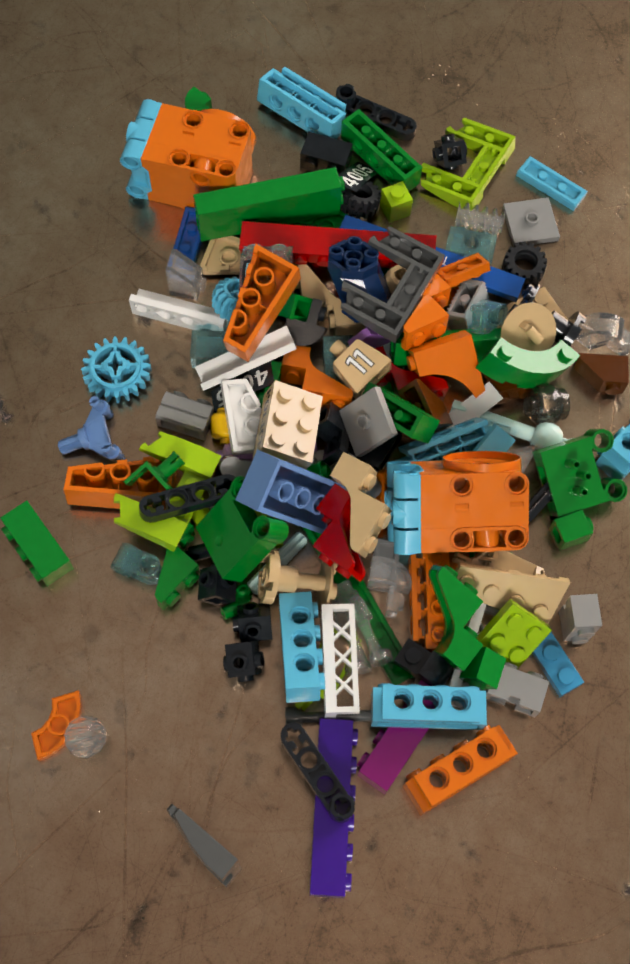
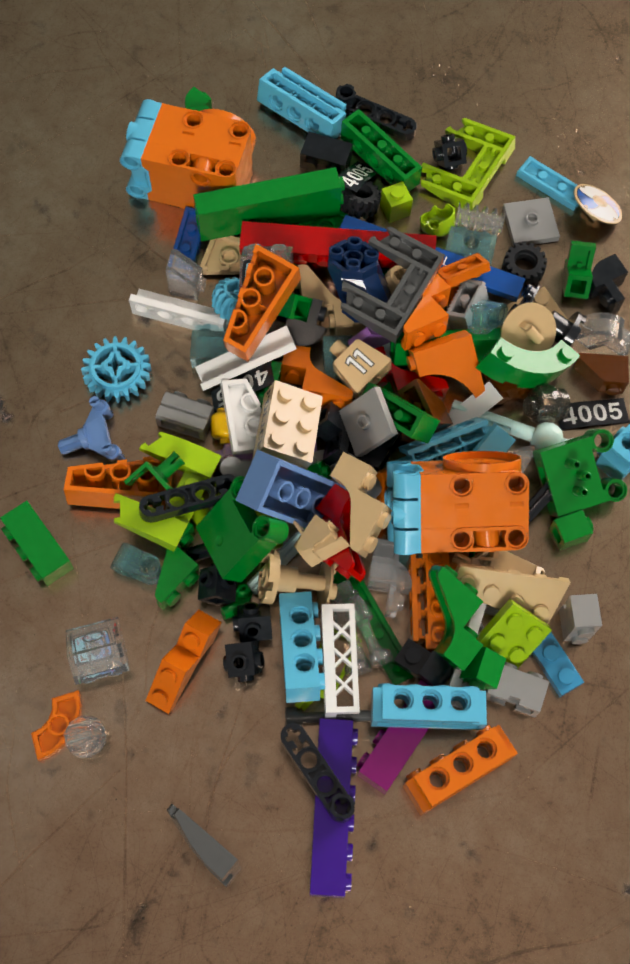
(96, 651): none -> clear slope
(182, 660): none -> orange arch
(319, 541): none -> tan piece
(438, 220): none -> lime hair
(577, 270): none -> green brick
(595, 413): none -> black sticker
(597, 204): none -> shield
(607, 276): none -> black brick

